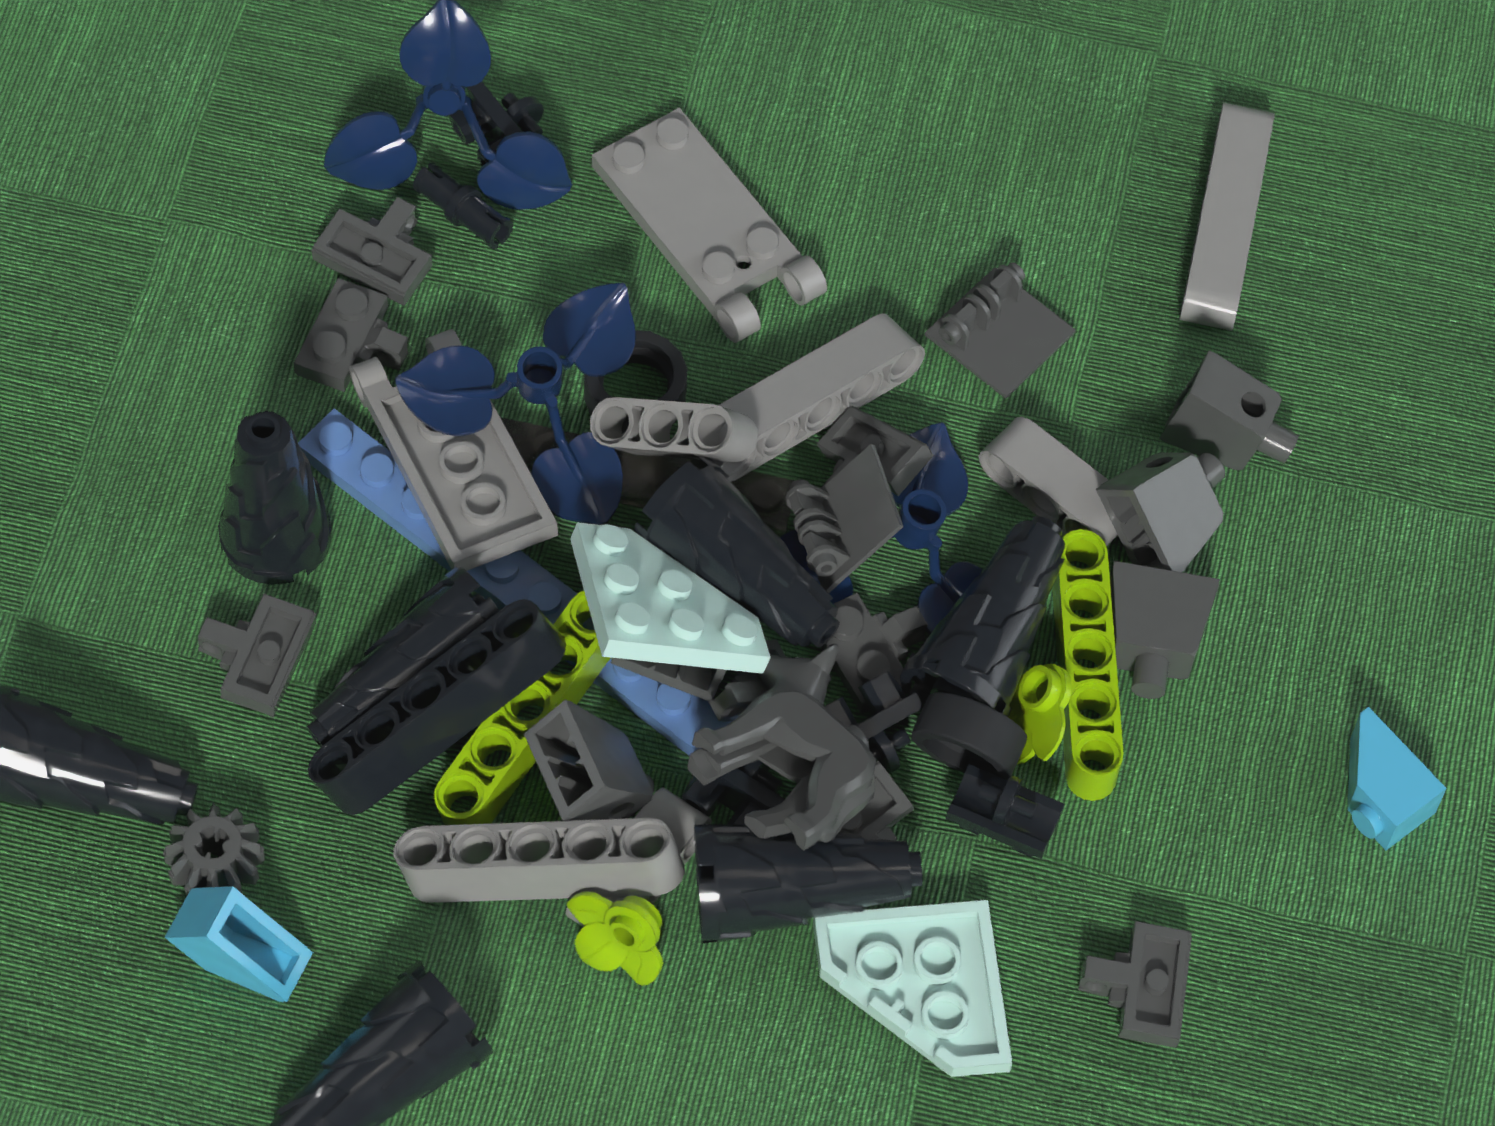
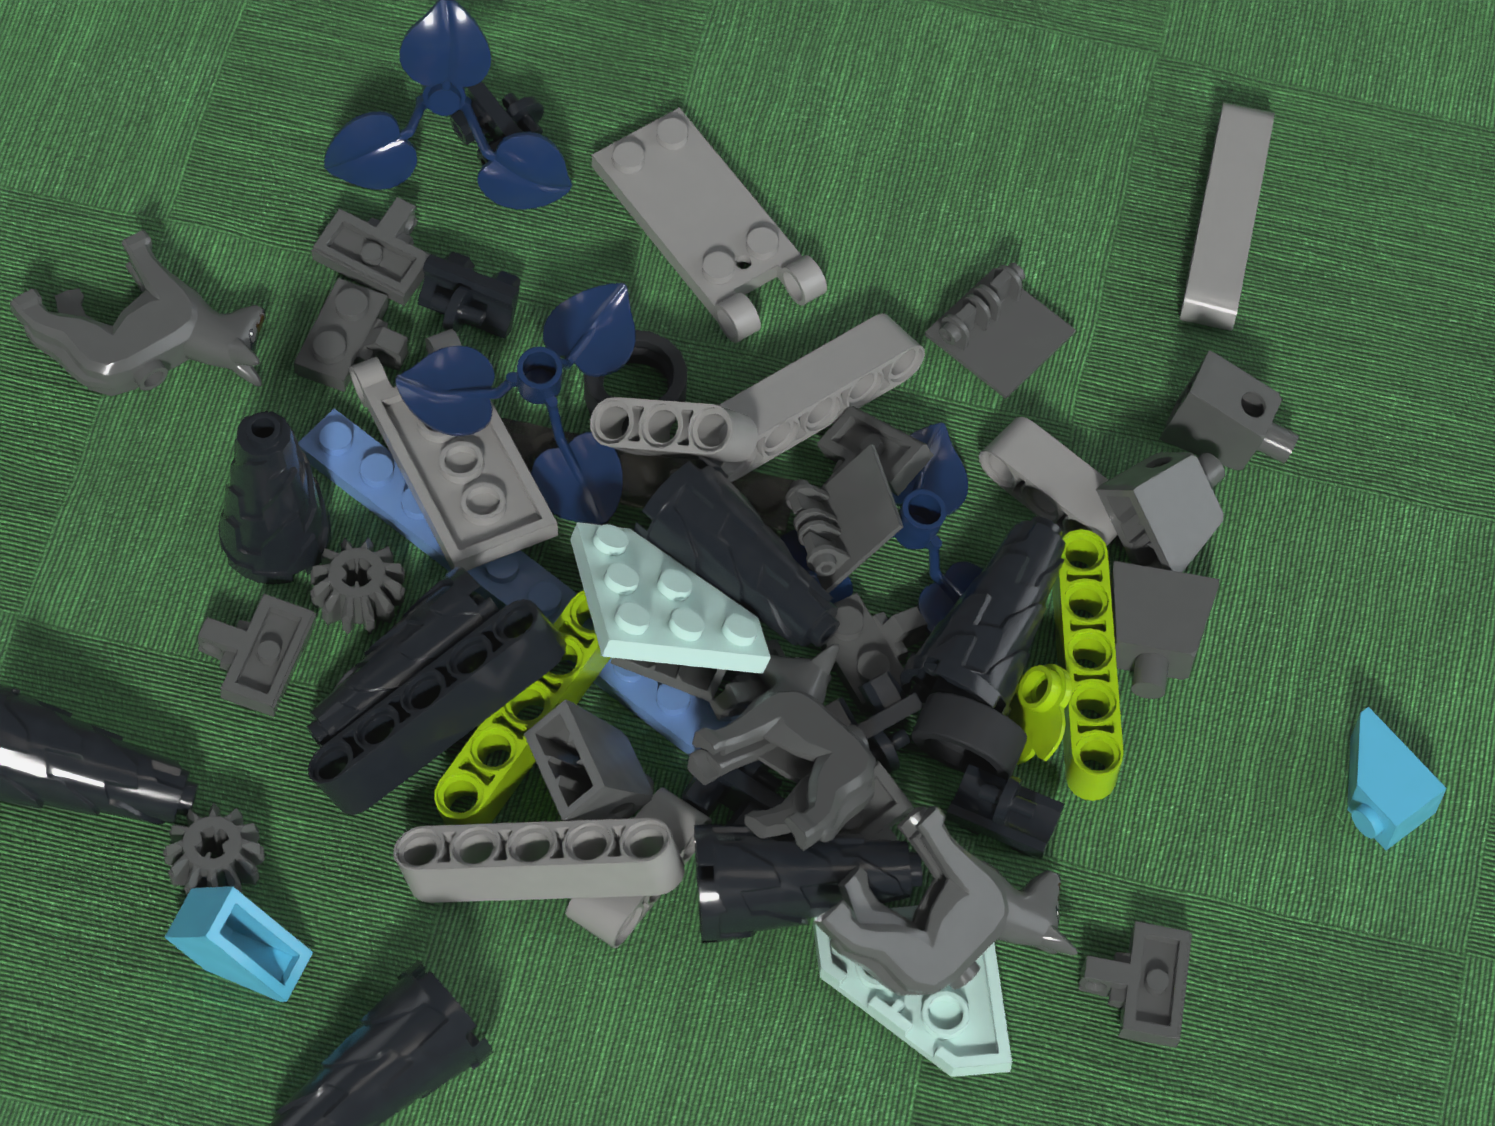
(149, 336): none -> dark grey animal
(360, 603): none -> dark grey gear
(463, 205): black pin -> none
(468, 296): none -> black hips
(618, 935): lime plate -> none
(954, 922): none -> dark grey animal

